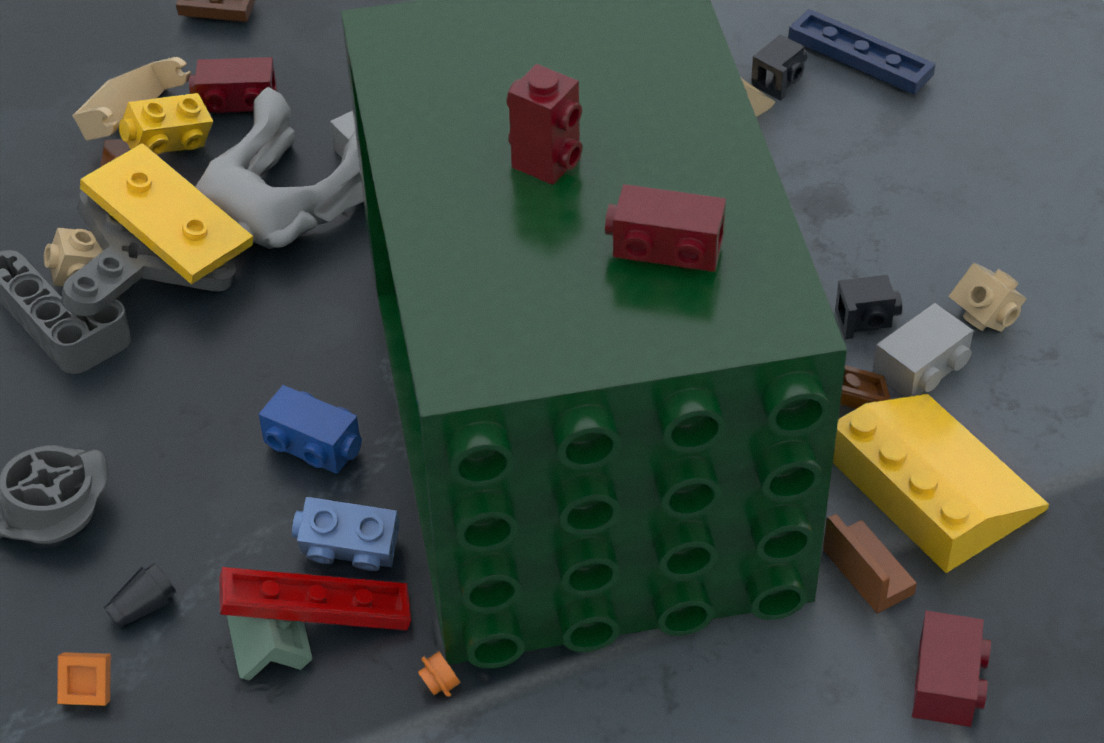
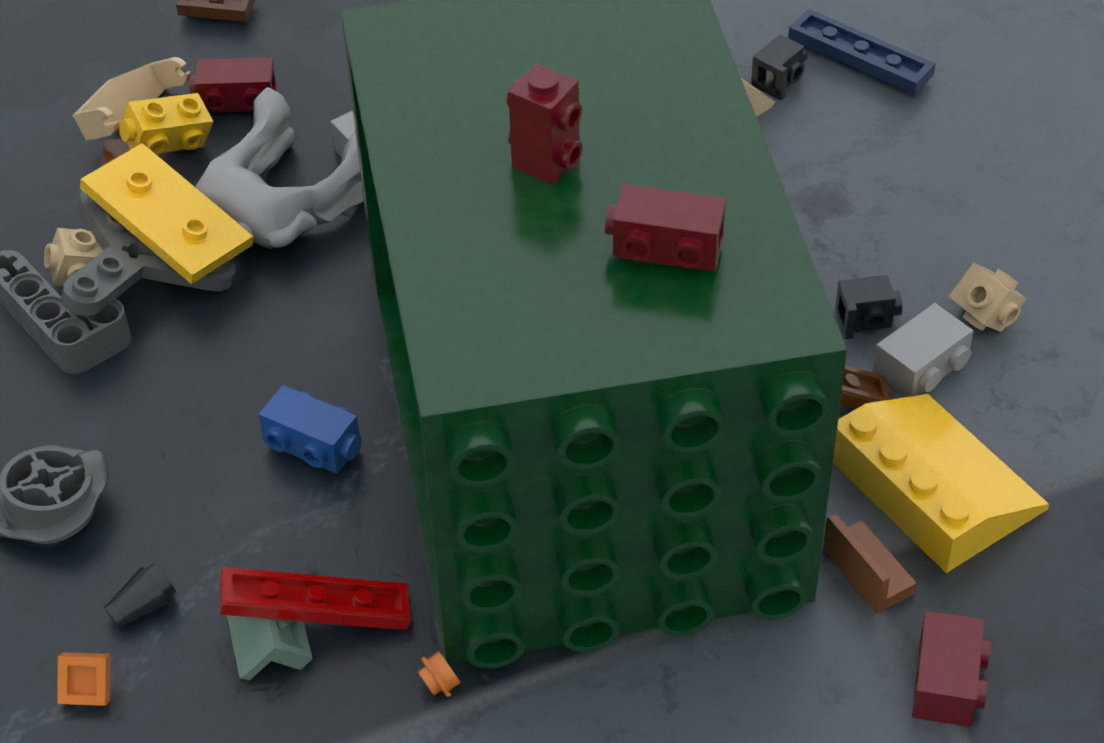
(346, 532): medium blue brick -> none

